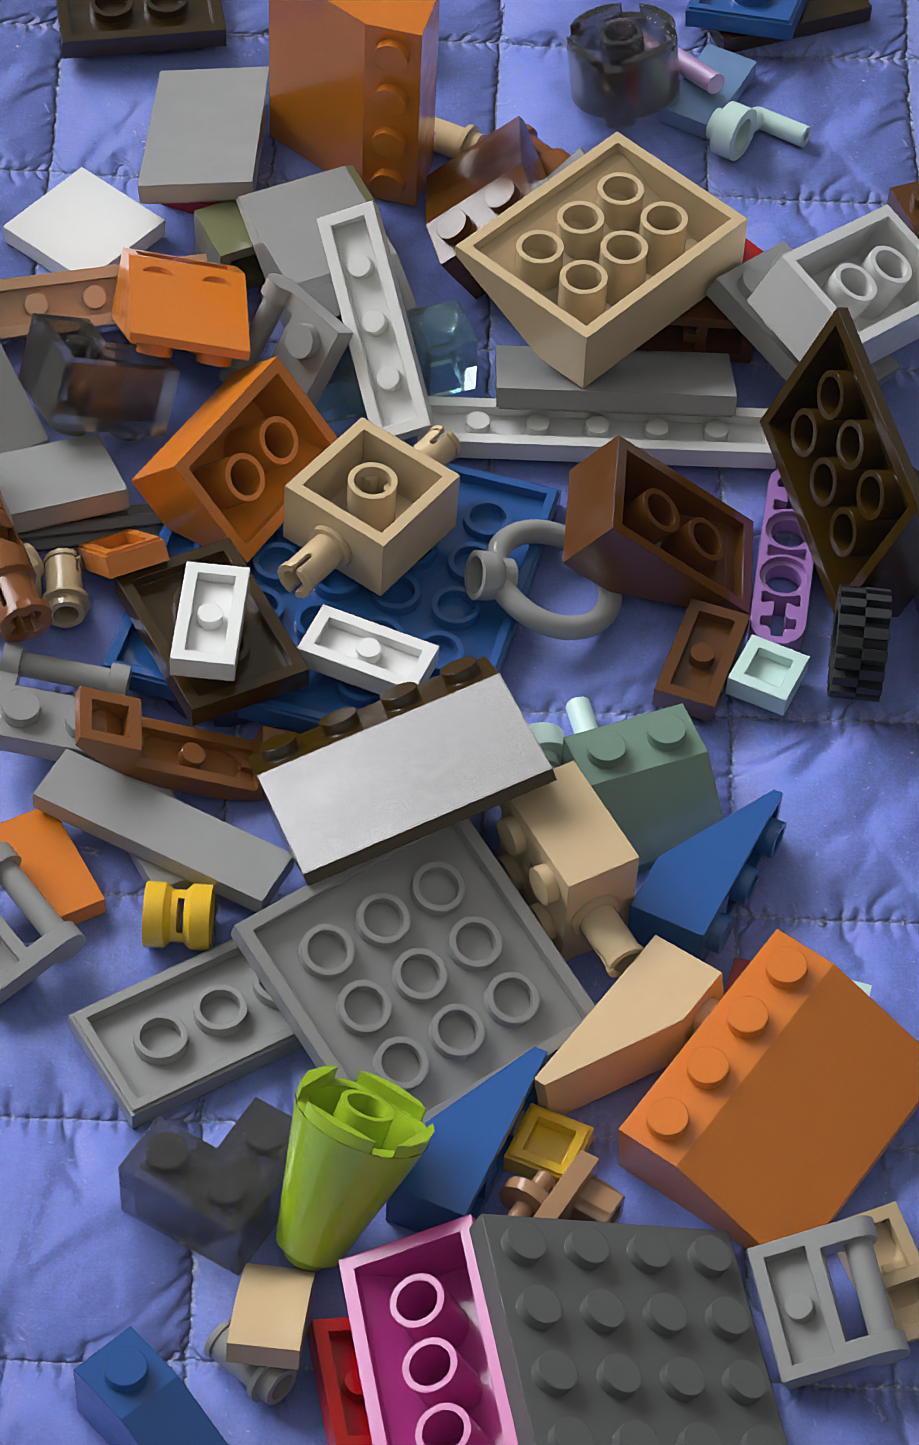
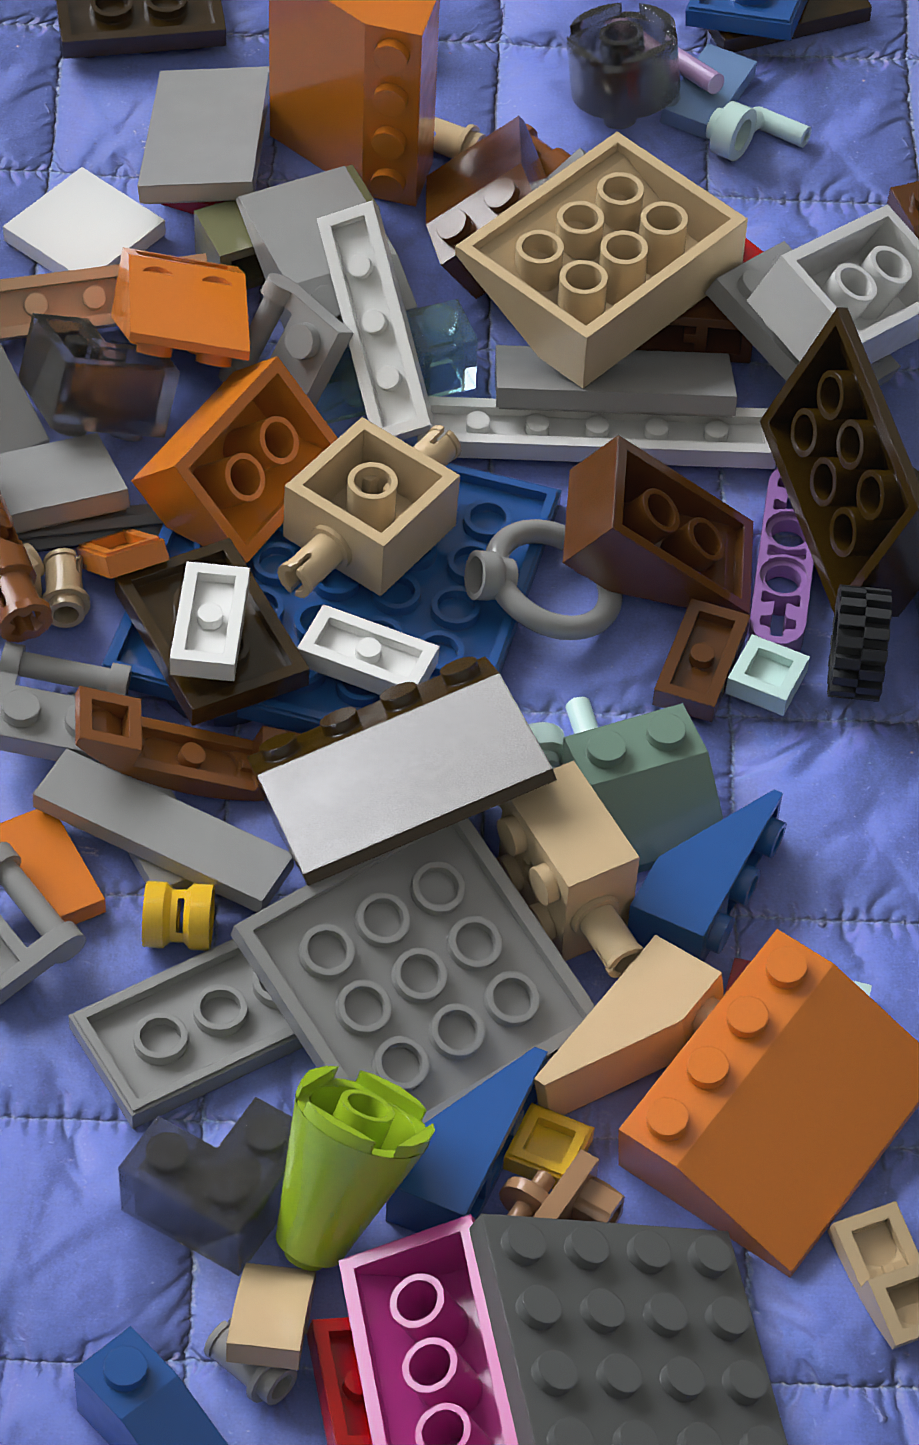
(804, 1308): light grey plate -> none

